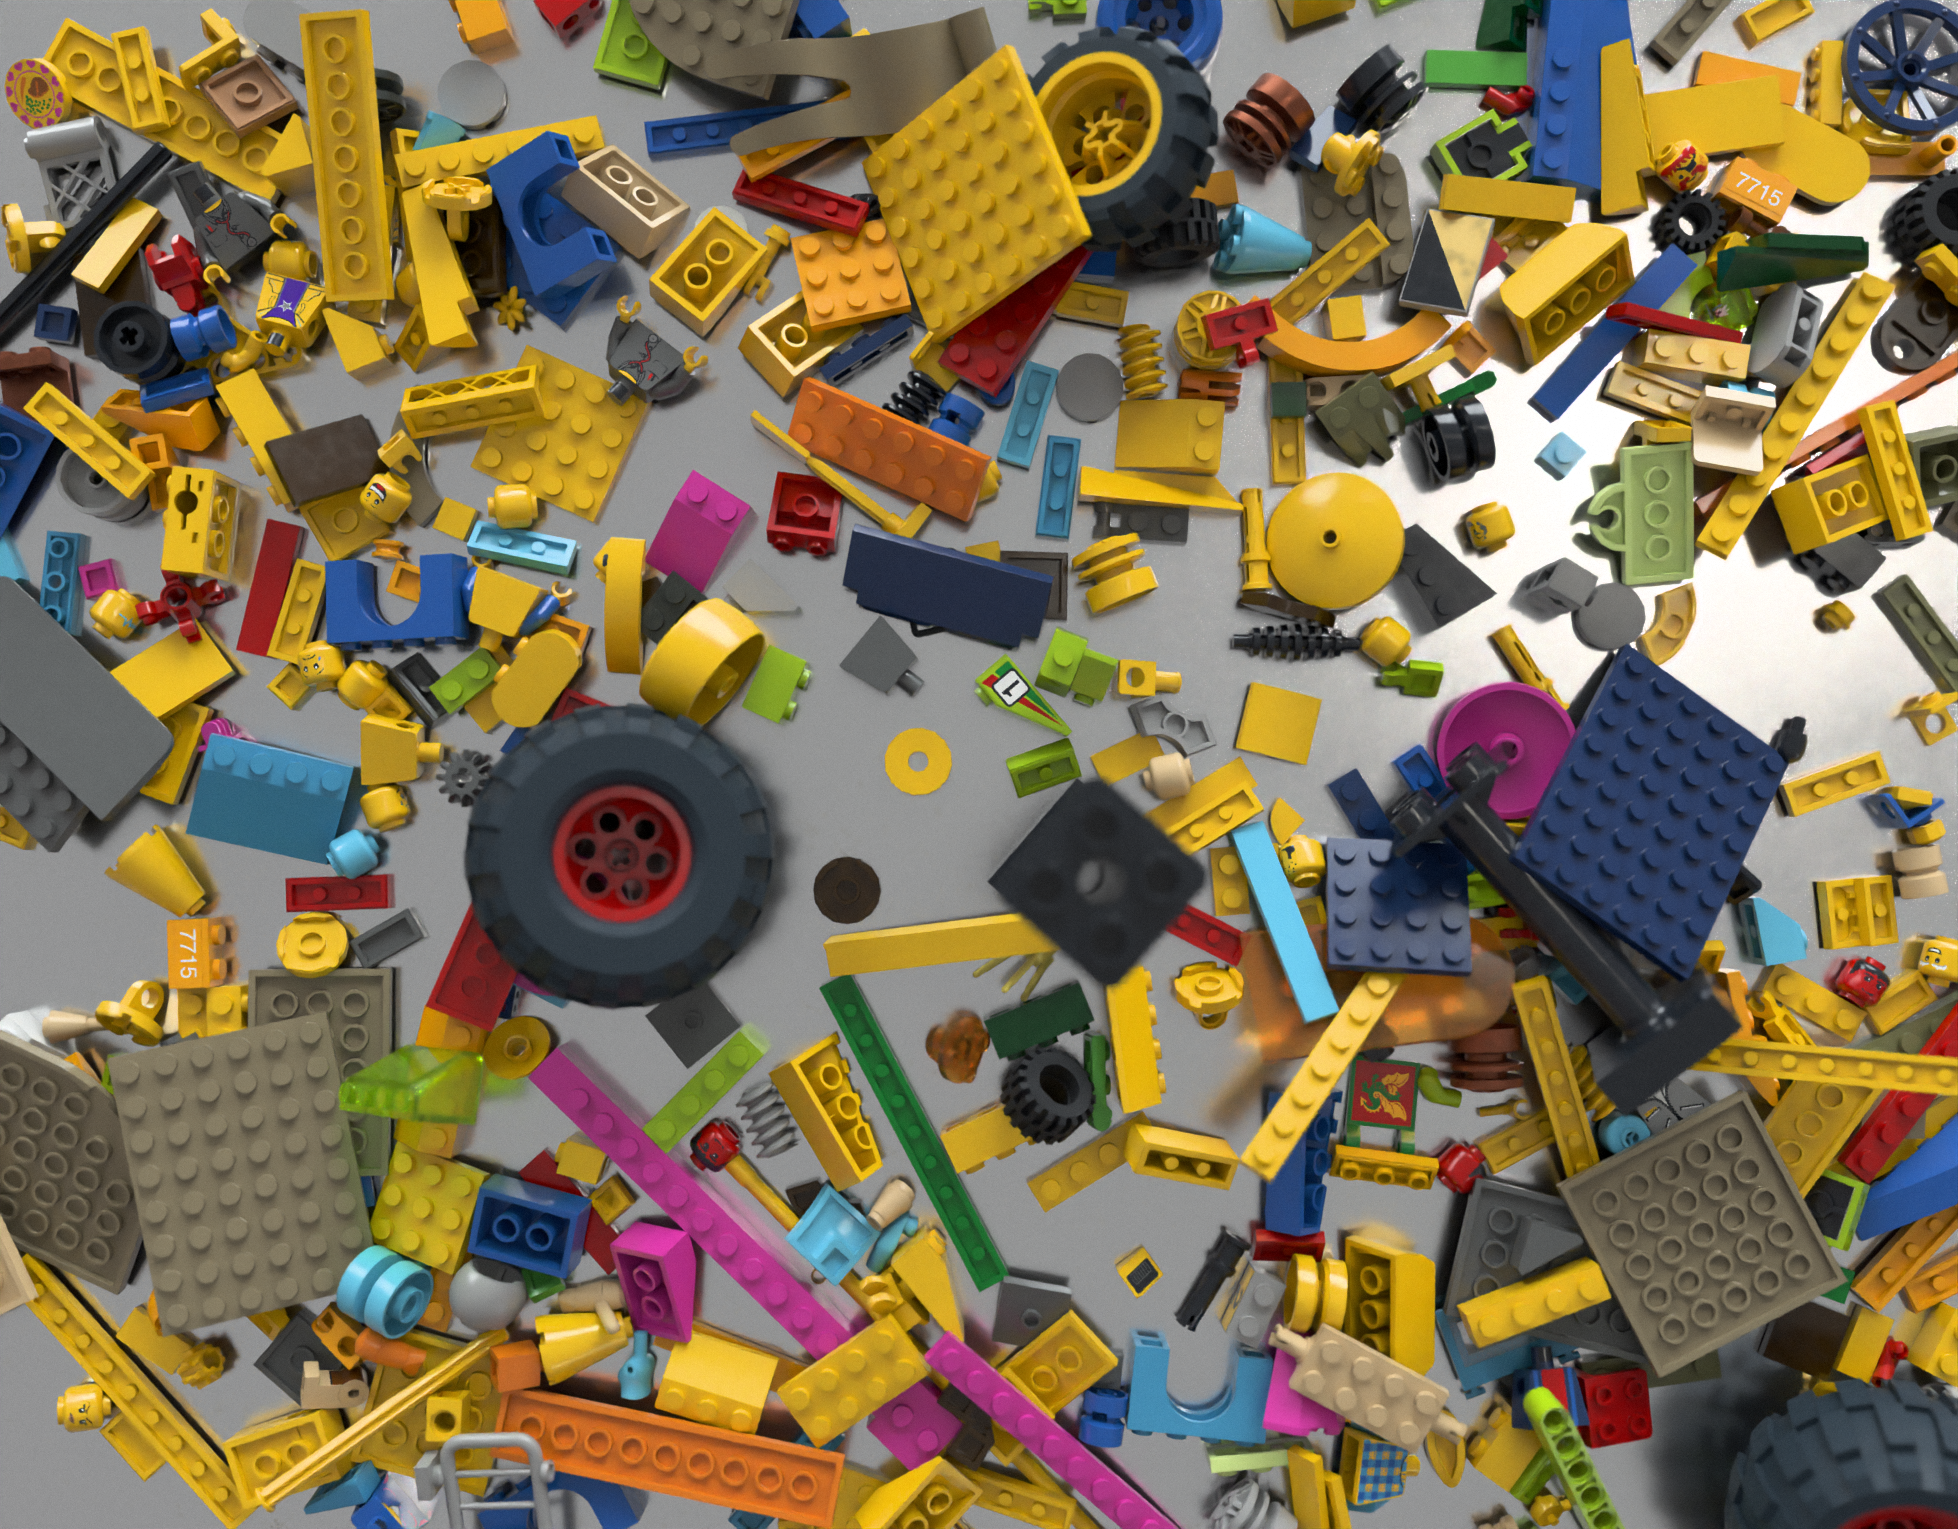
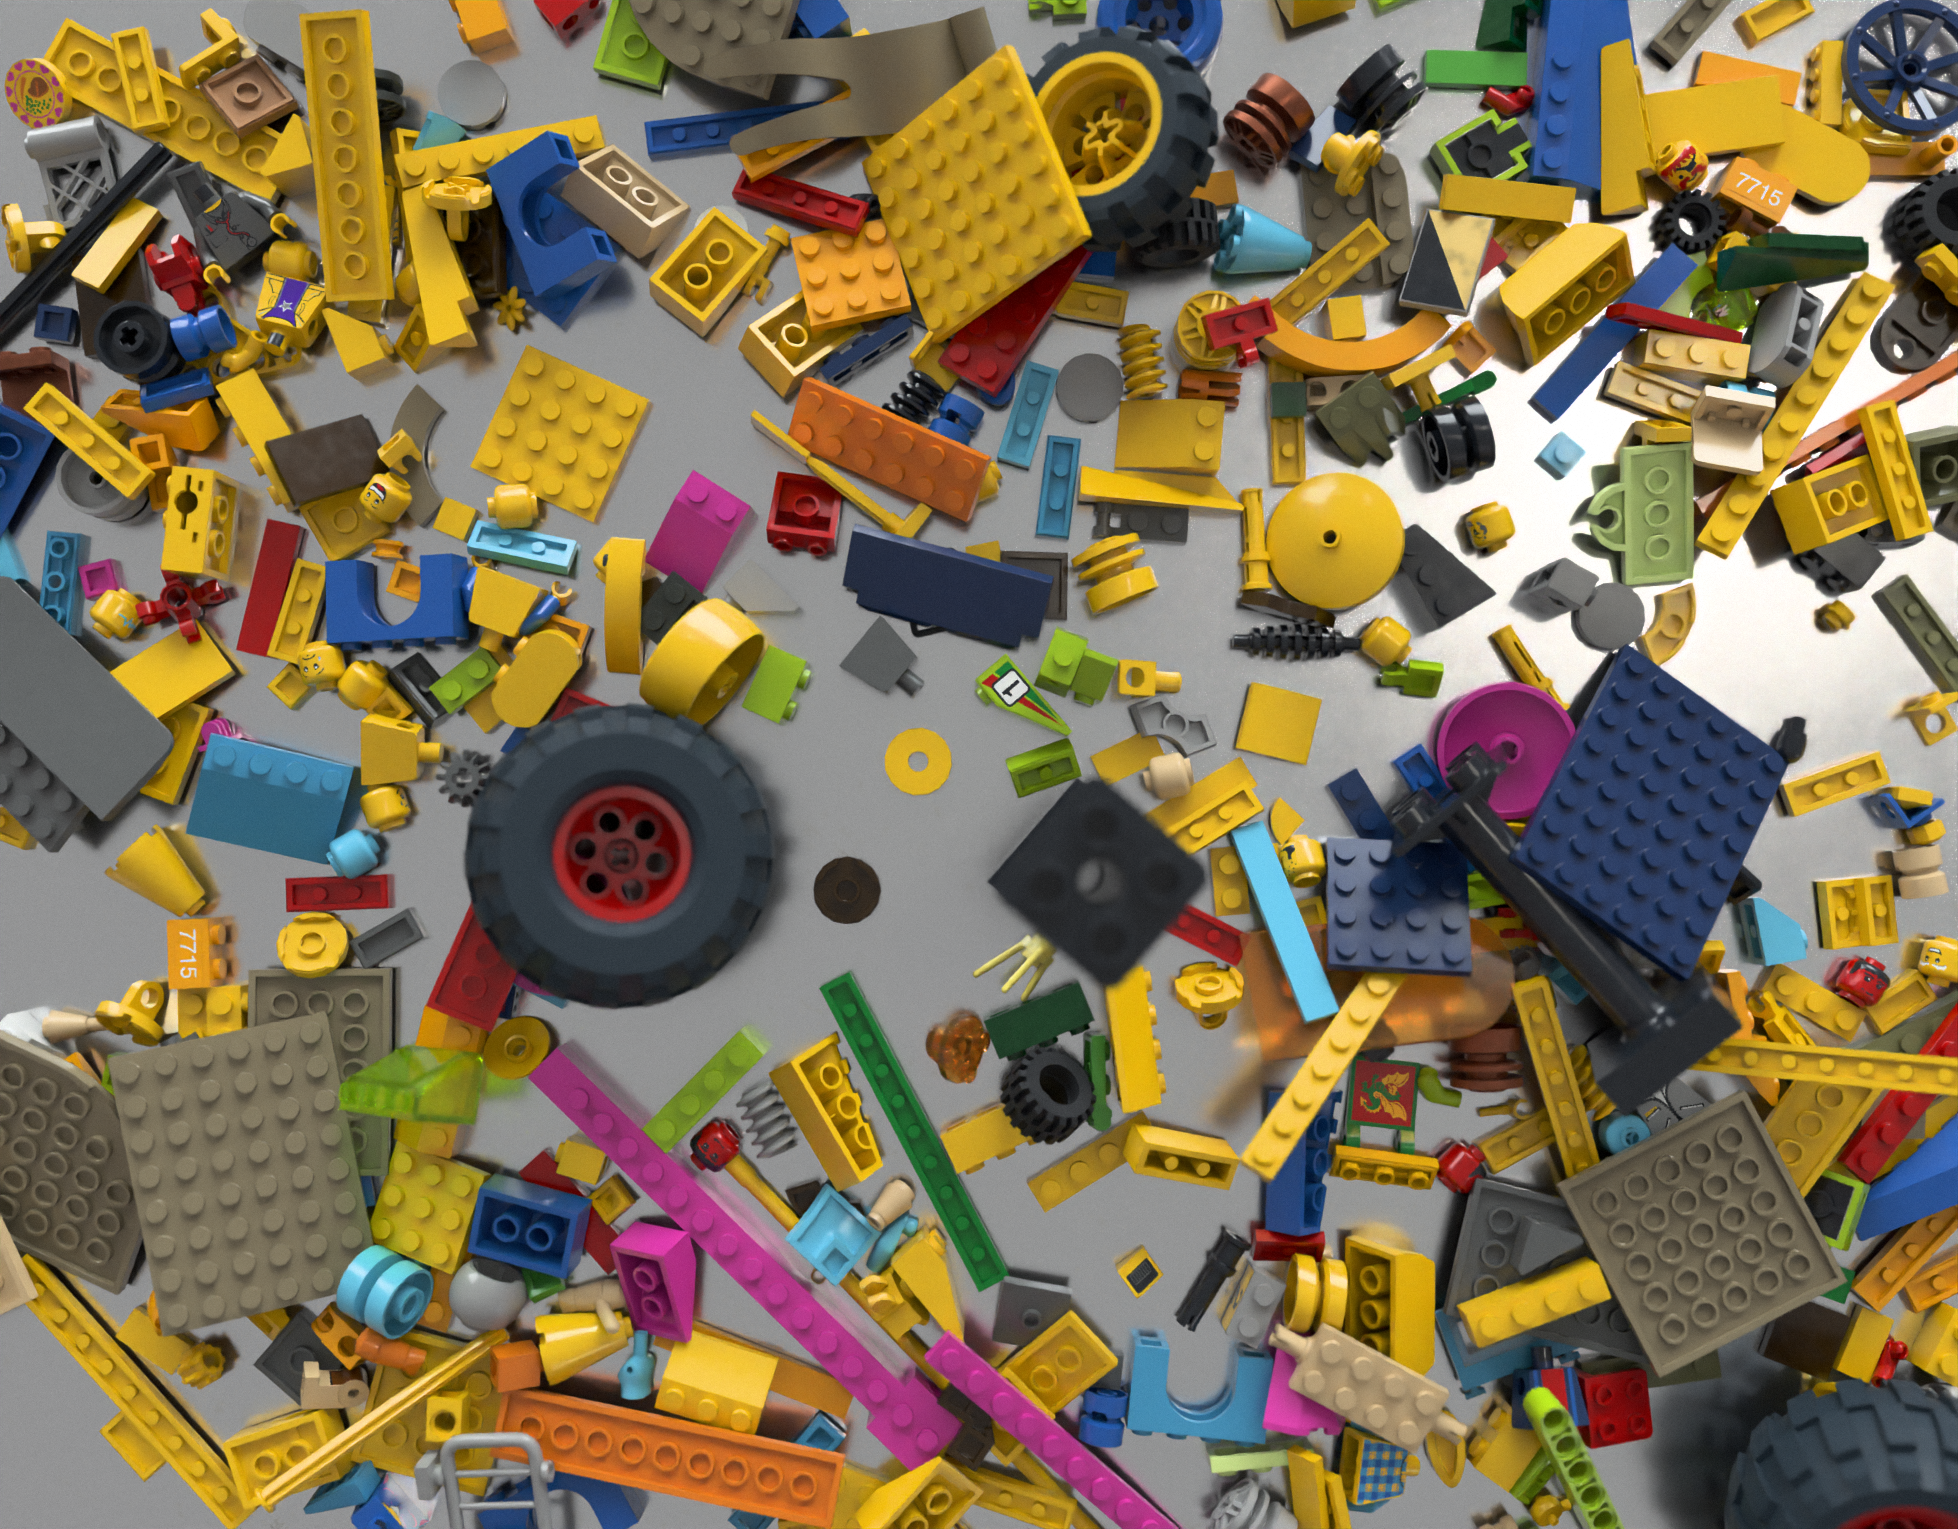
(83, 1407): yellow head -> none
(472, 404): yellow fence -> none
(644, 361): dark grey torso -> none
(693, 1023): dark grey plate -> none
(853, 1380): yellow plate -> none
(932, 945): yellow tile -> none

